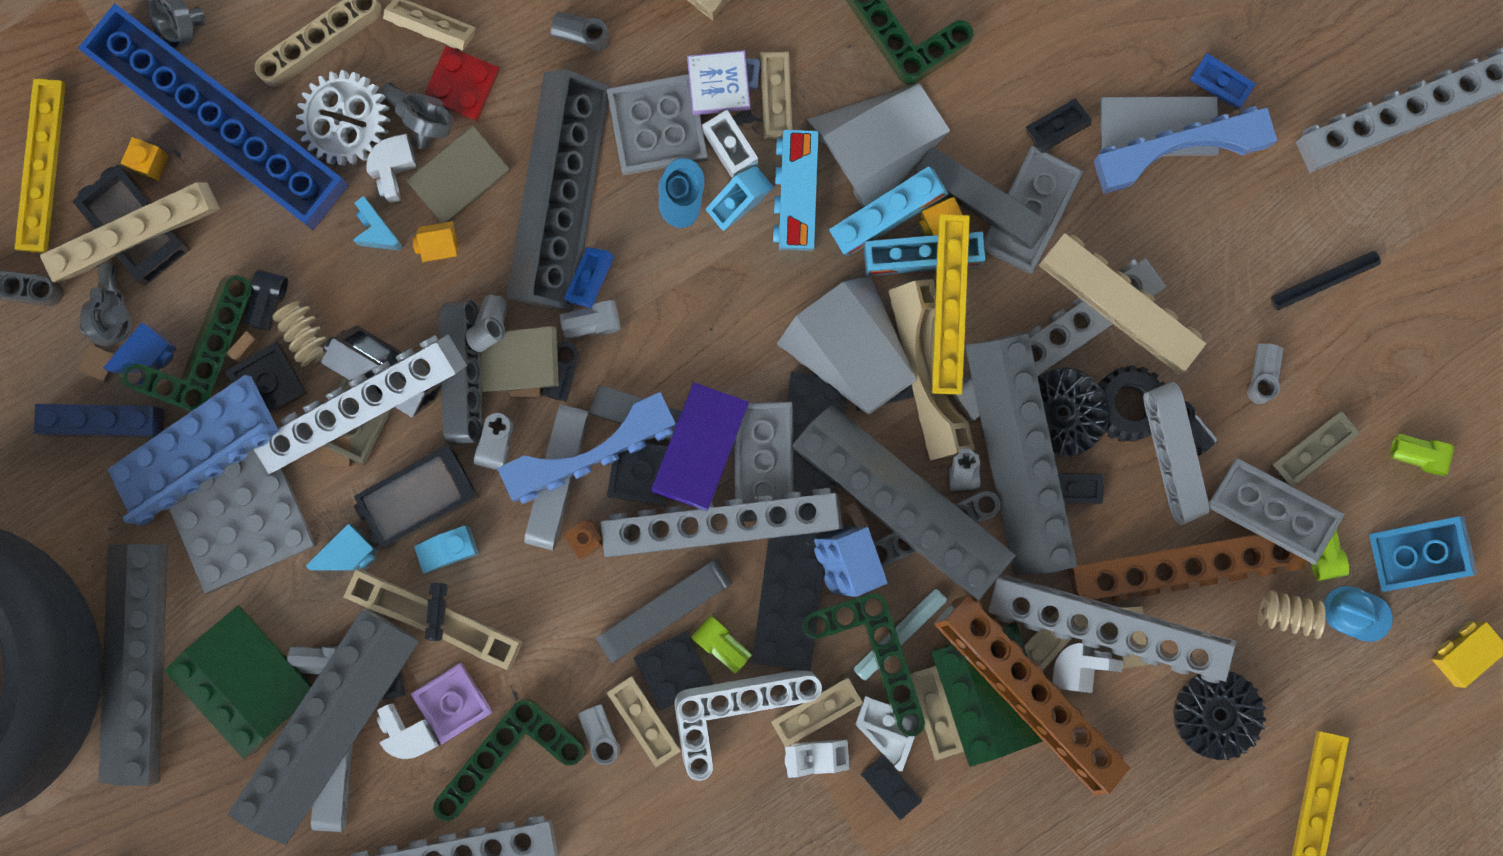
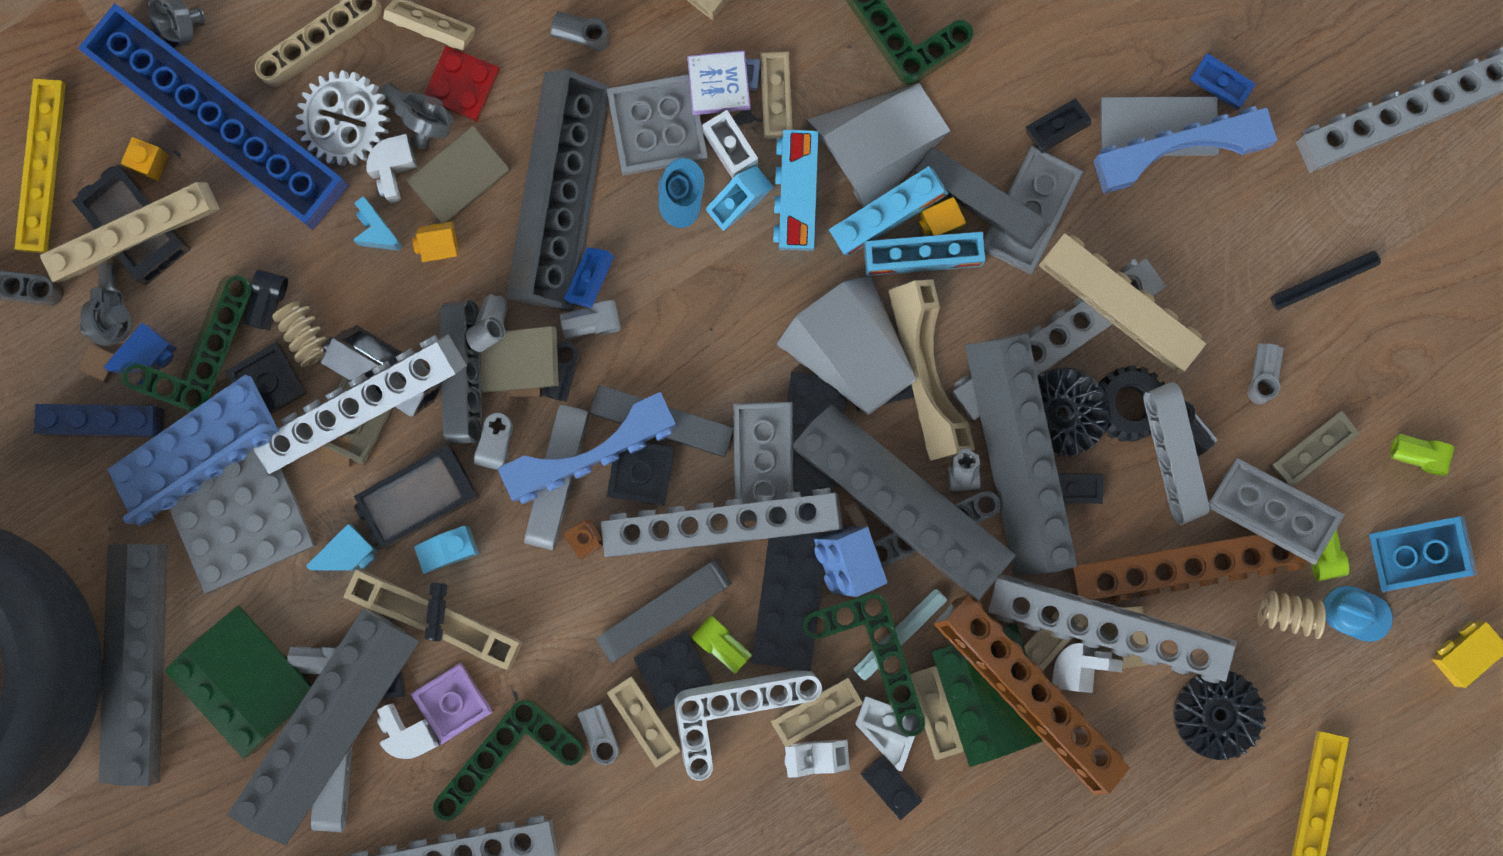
(244, 347): medium nougat tile -> none
(700, 446): dark purple tile -> none
(950, 304): yellow plate -> none

